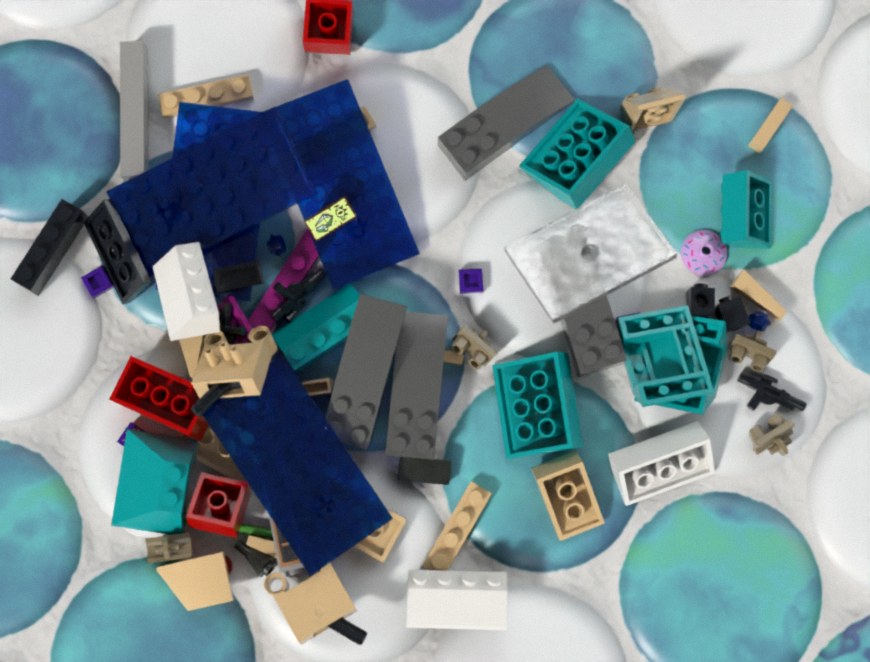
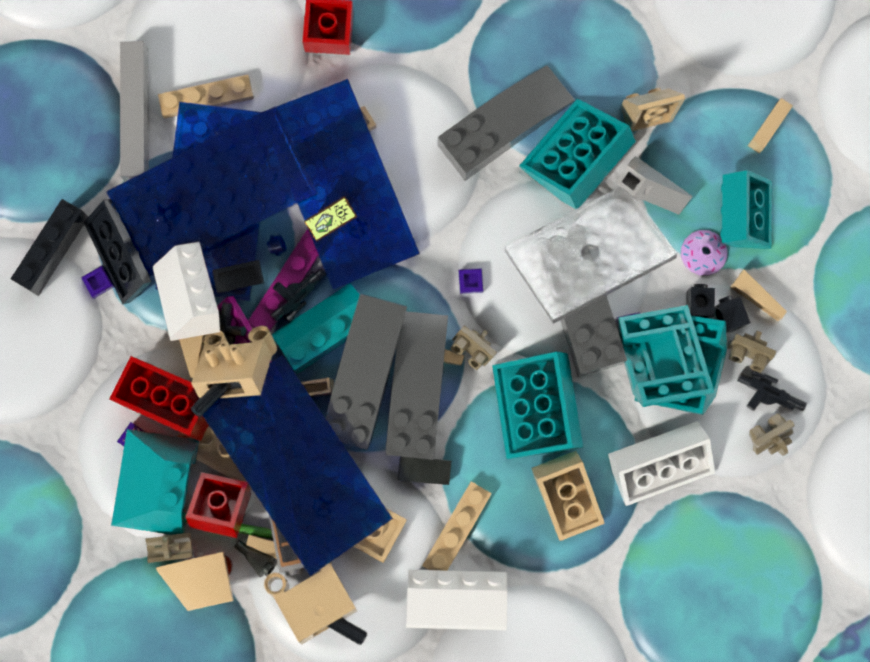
(652, 186): none -> light grey slope
(759, 321): clear blue plate -> none

